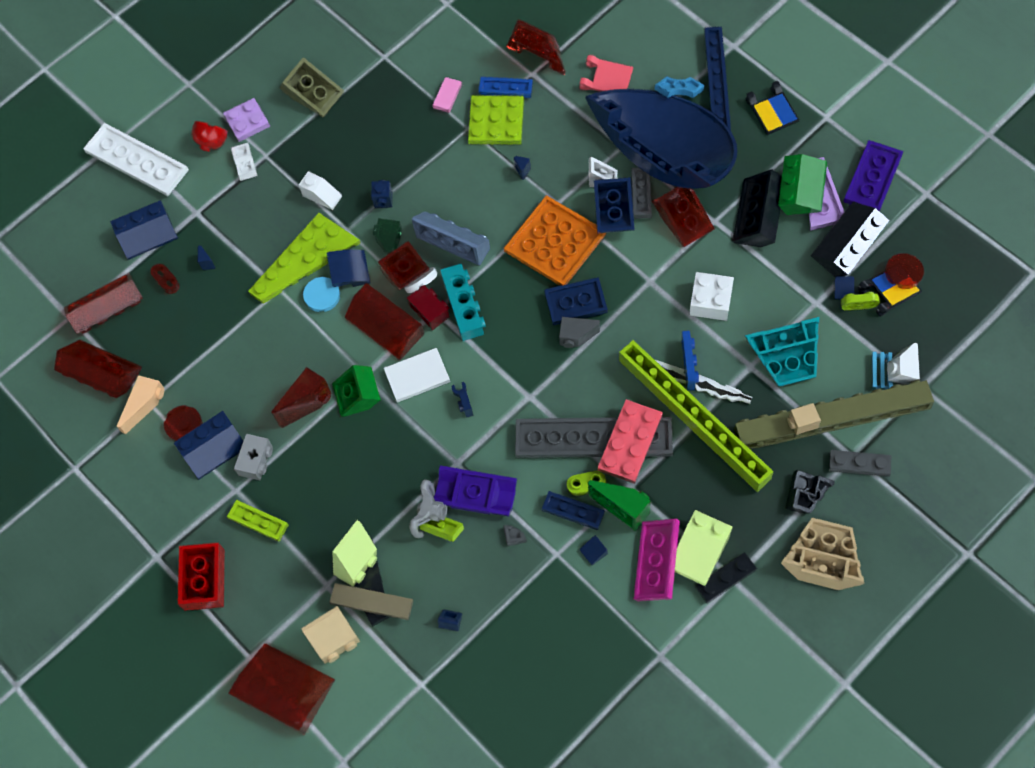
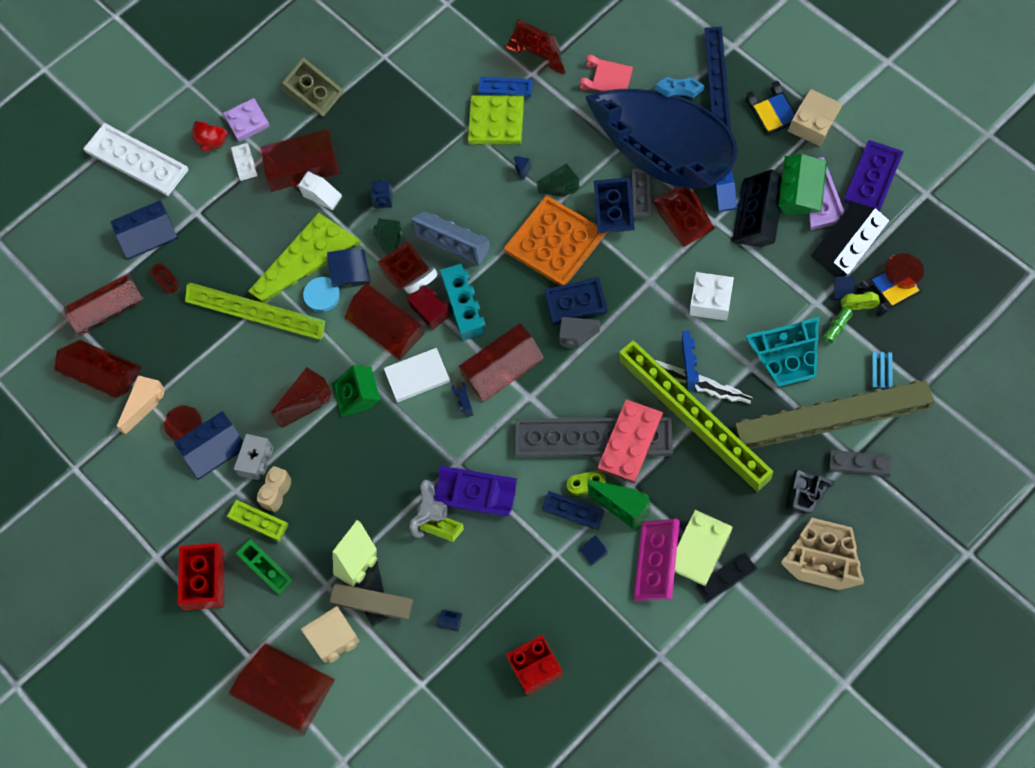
(204, 260): dark blue slope -> none
(255, 311): none -> lime plate
(263, 566): none -> green slope
(276, 485): none -> tan brick
(291, 159): none -> clear red slope
(447, 95): bright pink tile -> none
(501, 362): none -> clear red slope
(513, 535): dark grey tile -> none
(534, 665): none -> red slope
(559, 182): none -> clear green slope
(600, 171): white slope -> none
(725, 193): none -> blue slope
(804, 419): tan brick -> none
(815, 117): none -> tan slope
(837, 325): none -> bright green pin
(904, 366): white slope -> none

